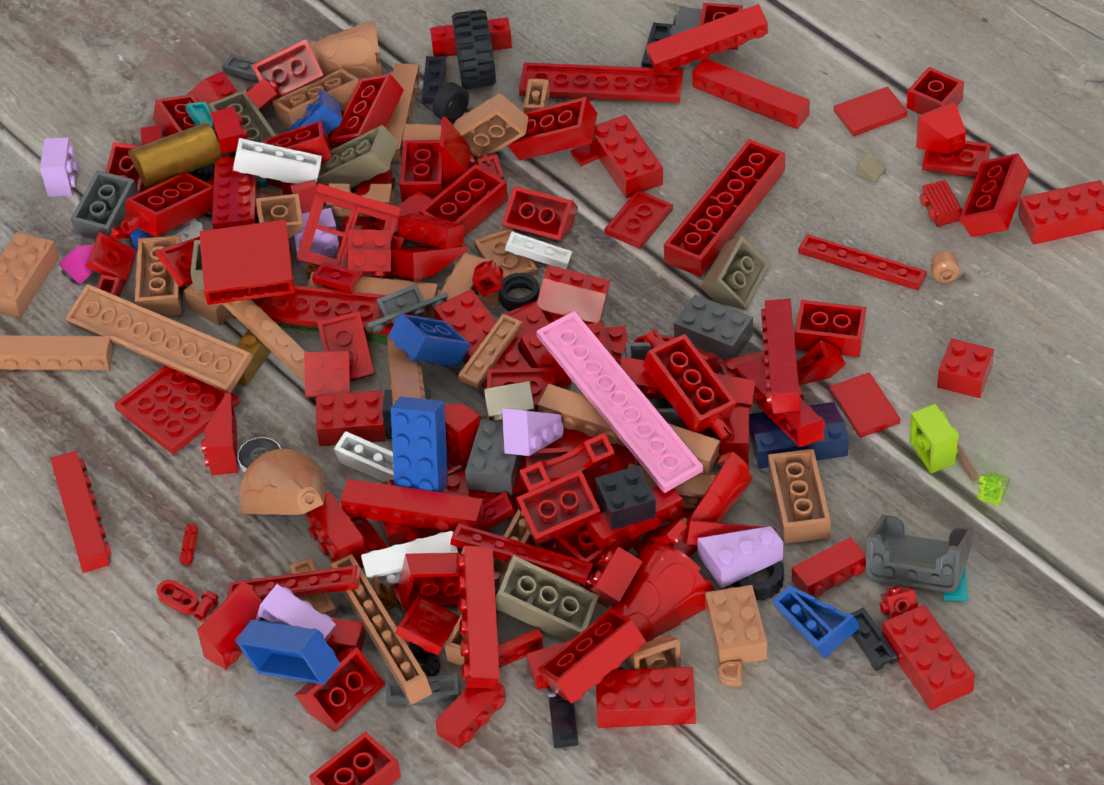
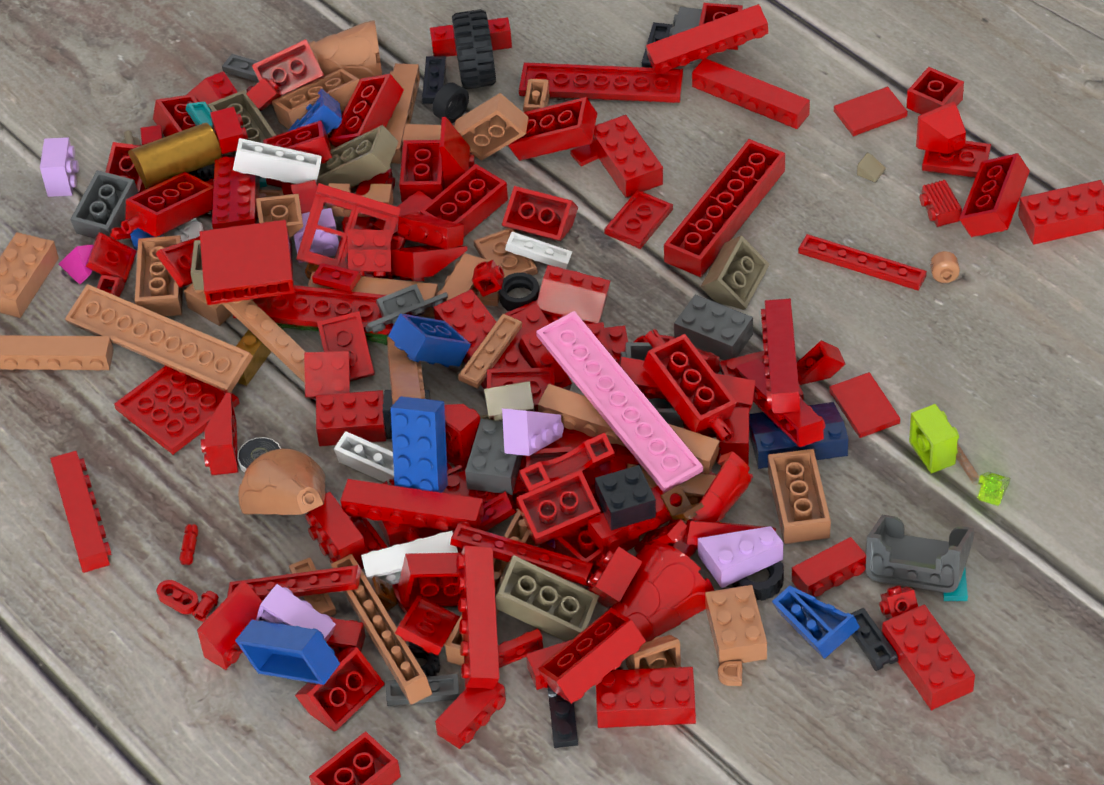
(491, 164): red bracket -> none
(685, 509): none -> reddish brown bracket
(832, 323): red brick -> none
(965, 368): red brick -> none

